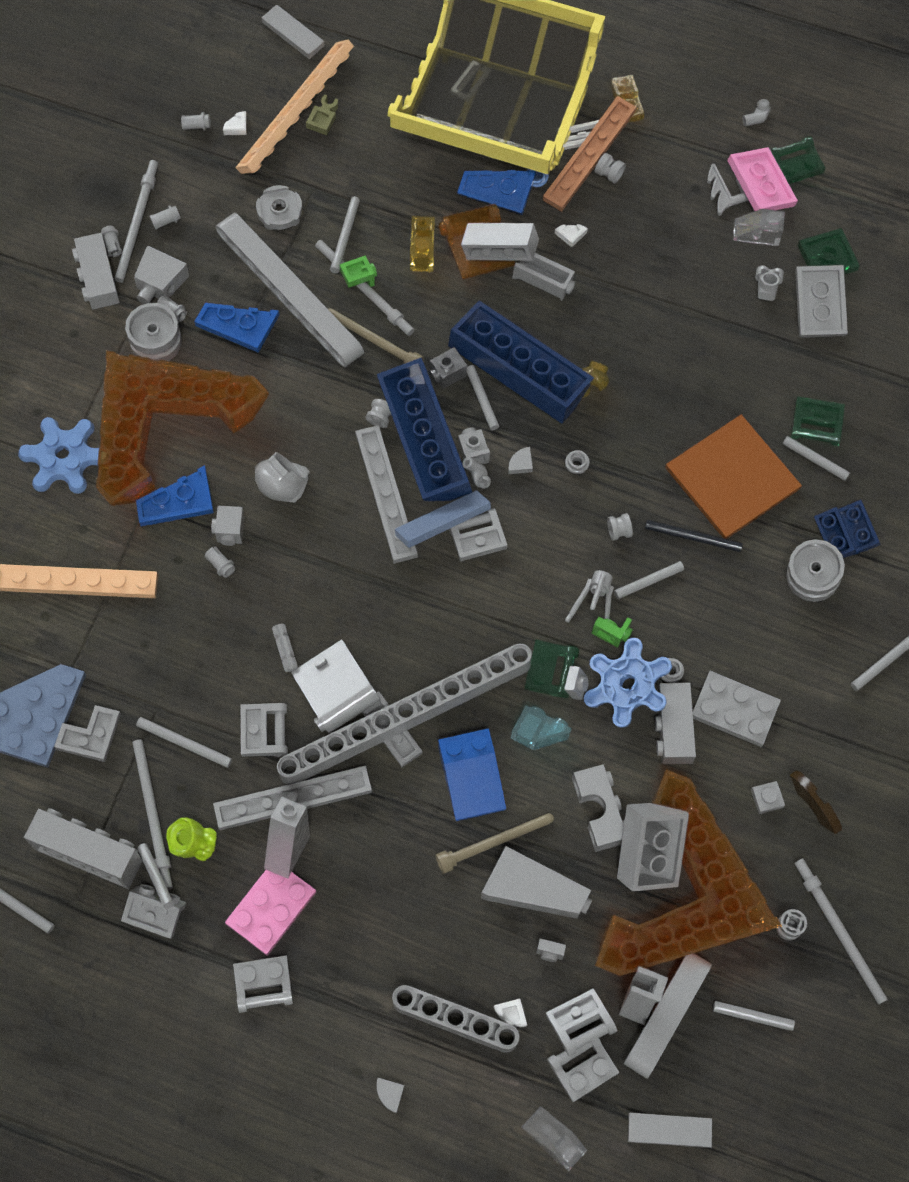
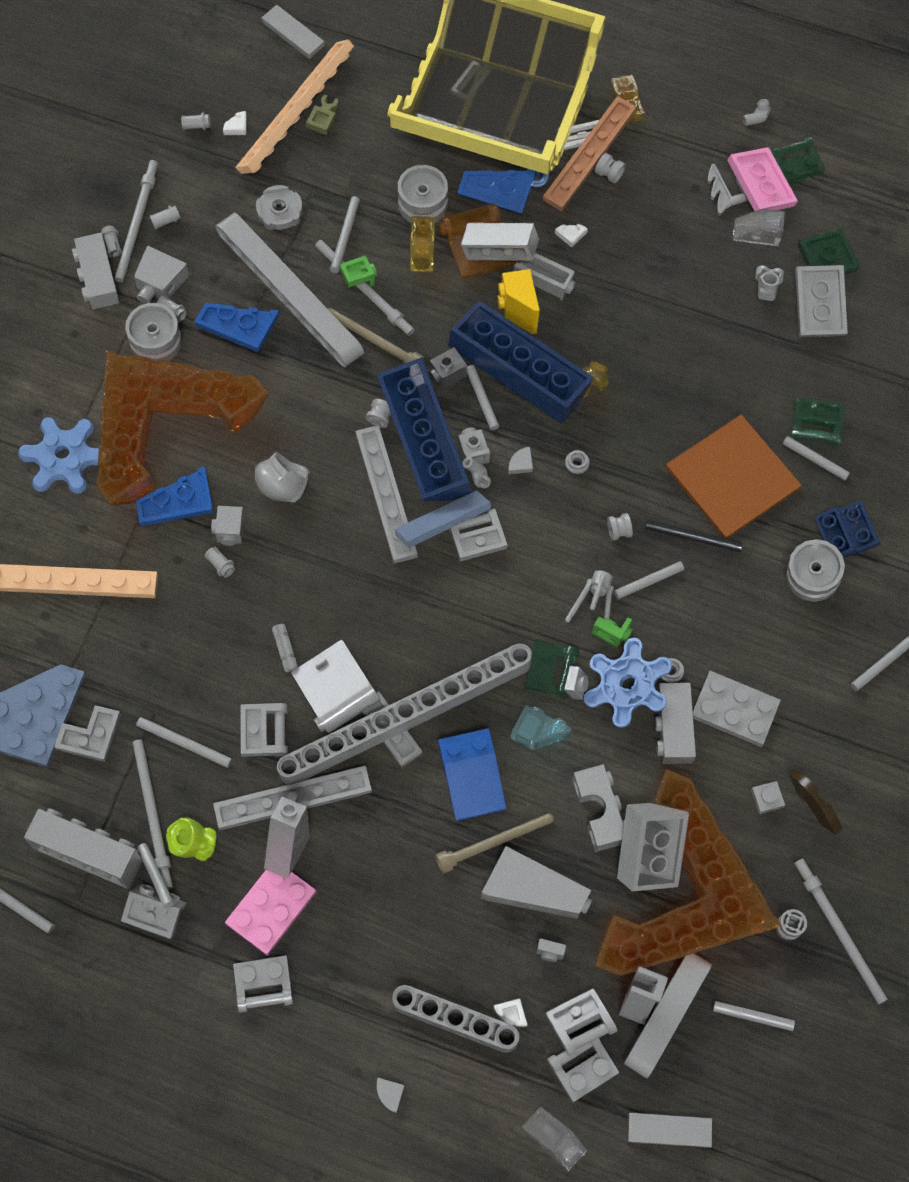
(422, 193): none -> light grey wheel
(519, 299): none -> yellow slope

